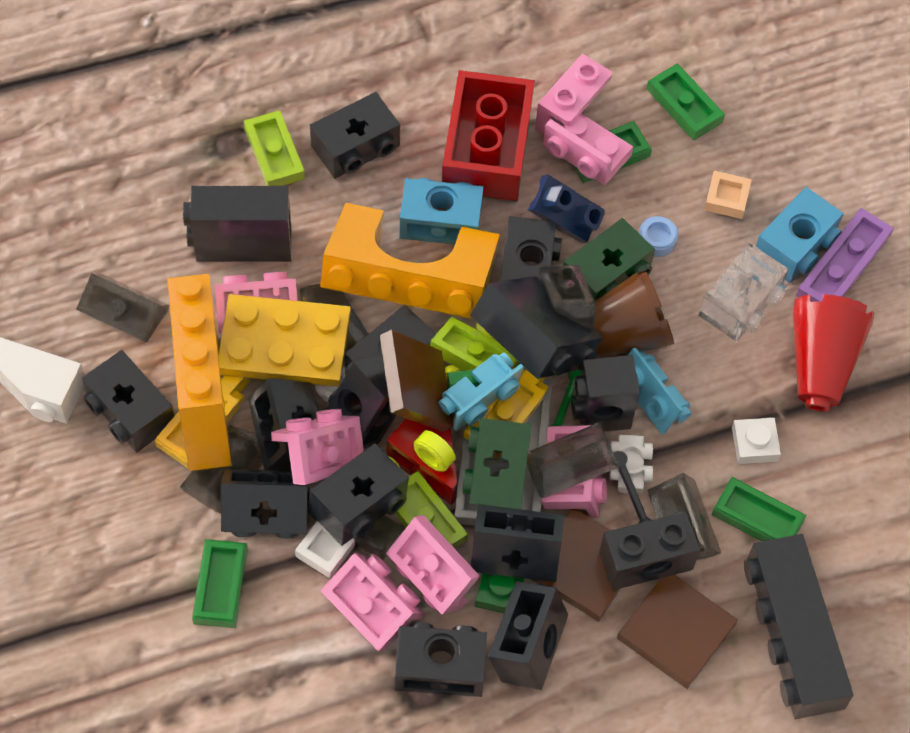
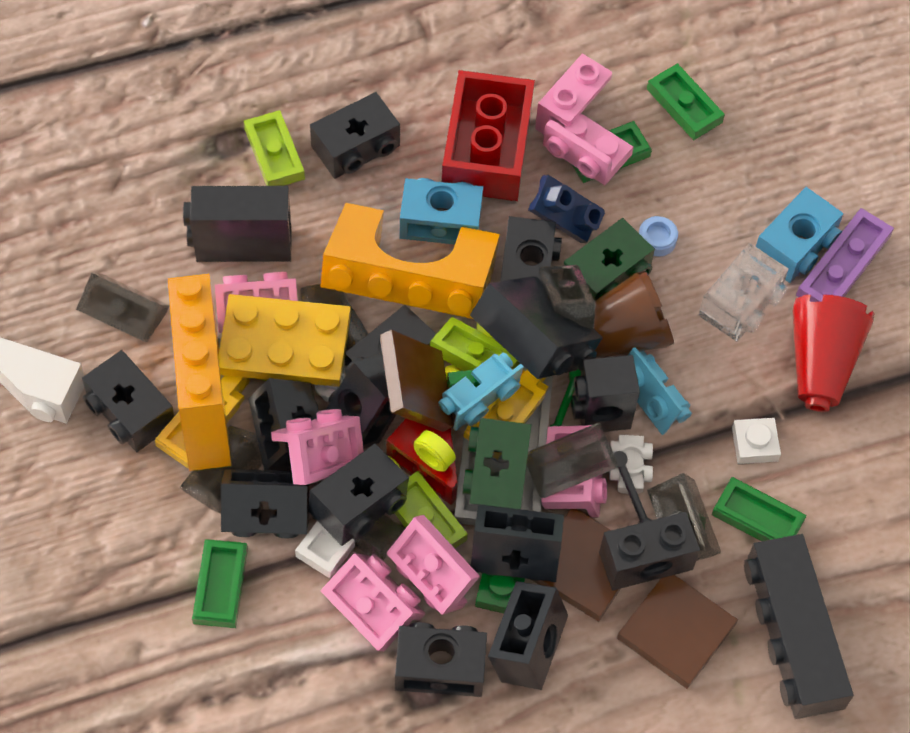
(728, 194): light nougat plate -> none

